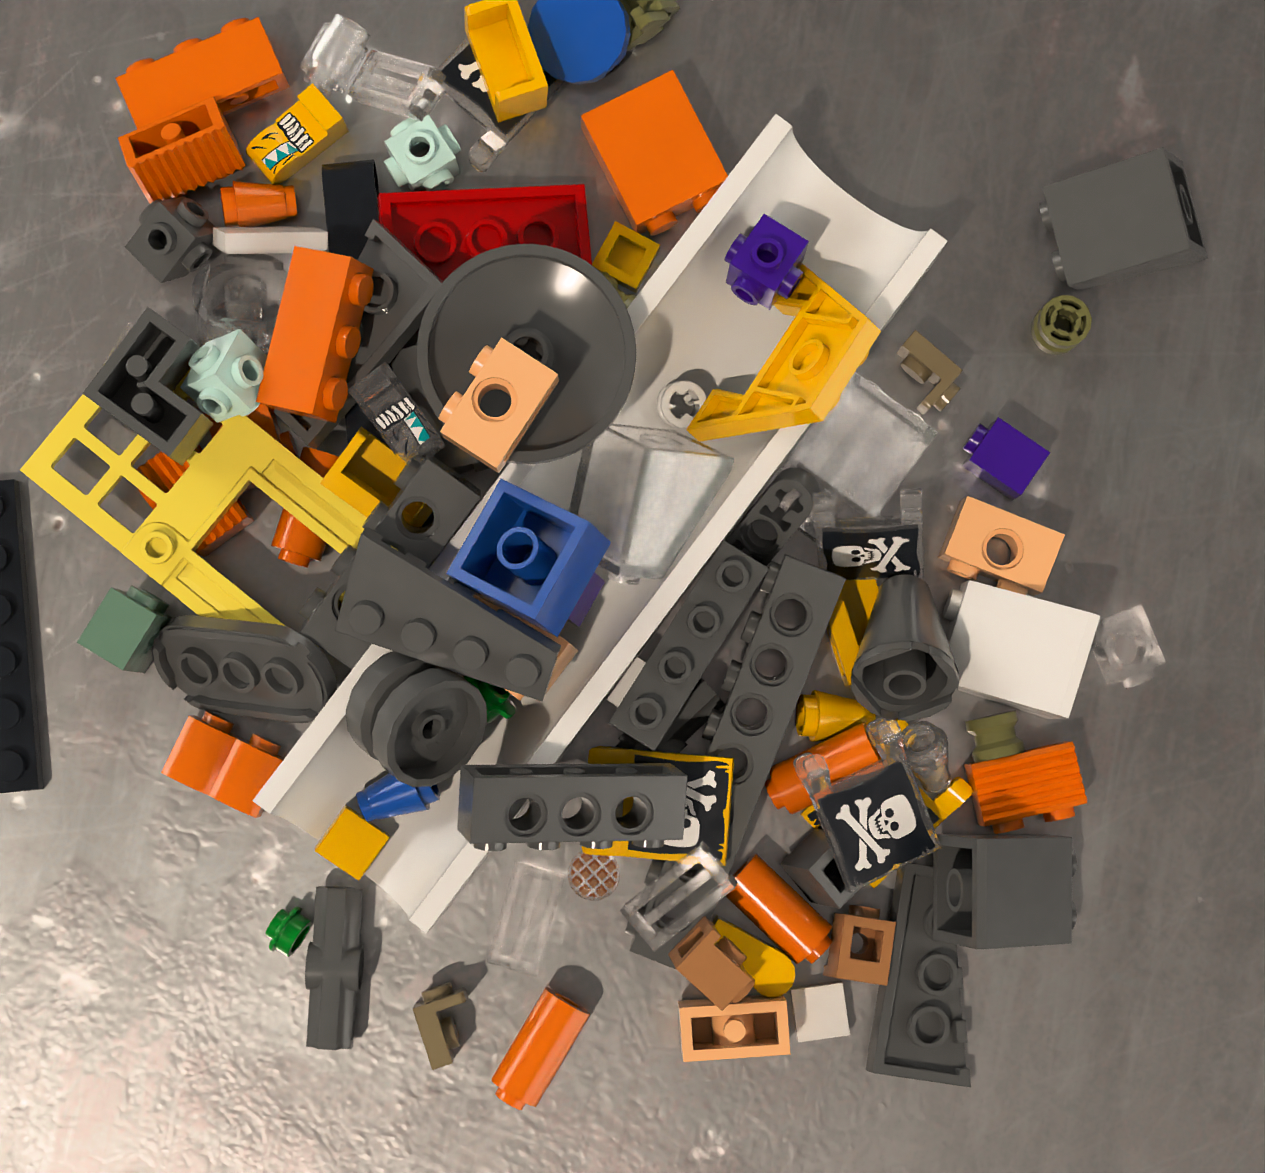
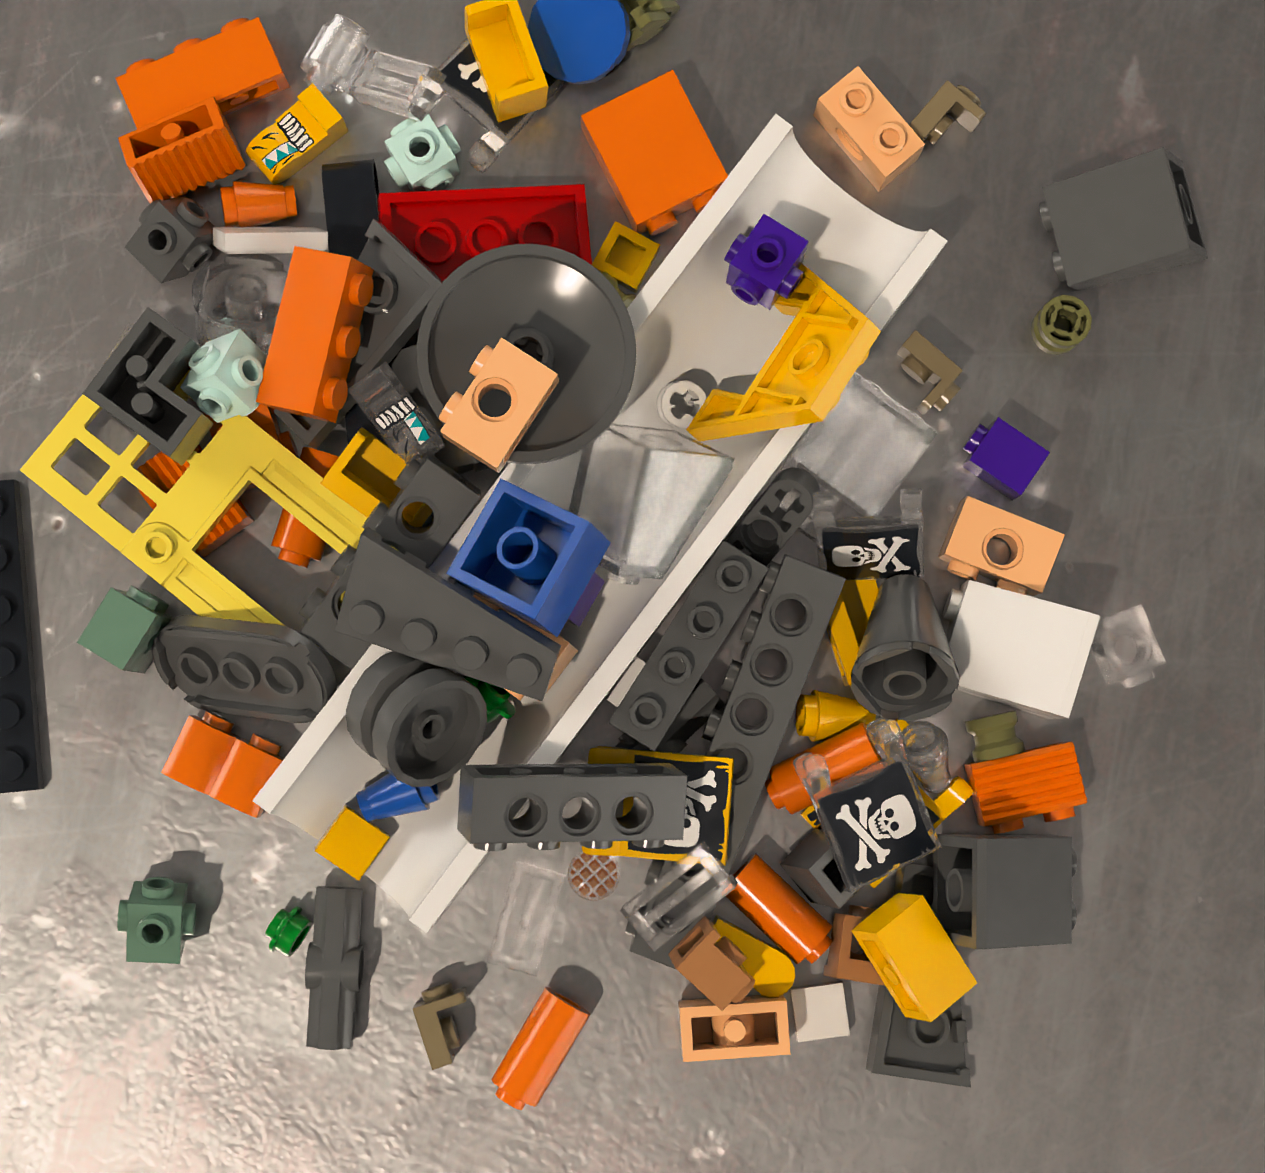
(156, 921): none -> sand green brick
(868, 128): none -> light nougat brick
(914, 956): none -> yellow panel
(957, 102): none -> dark tan bracket

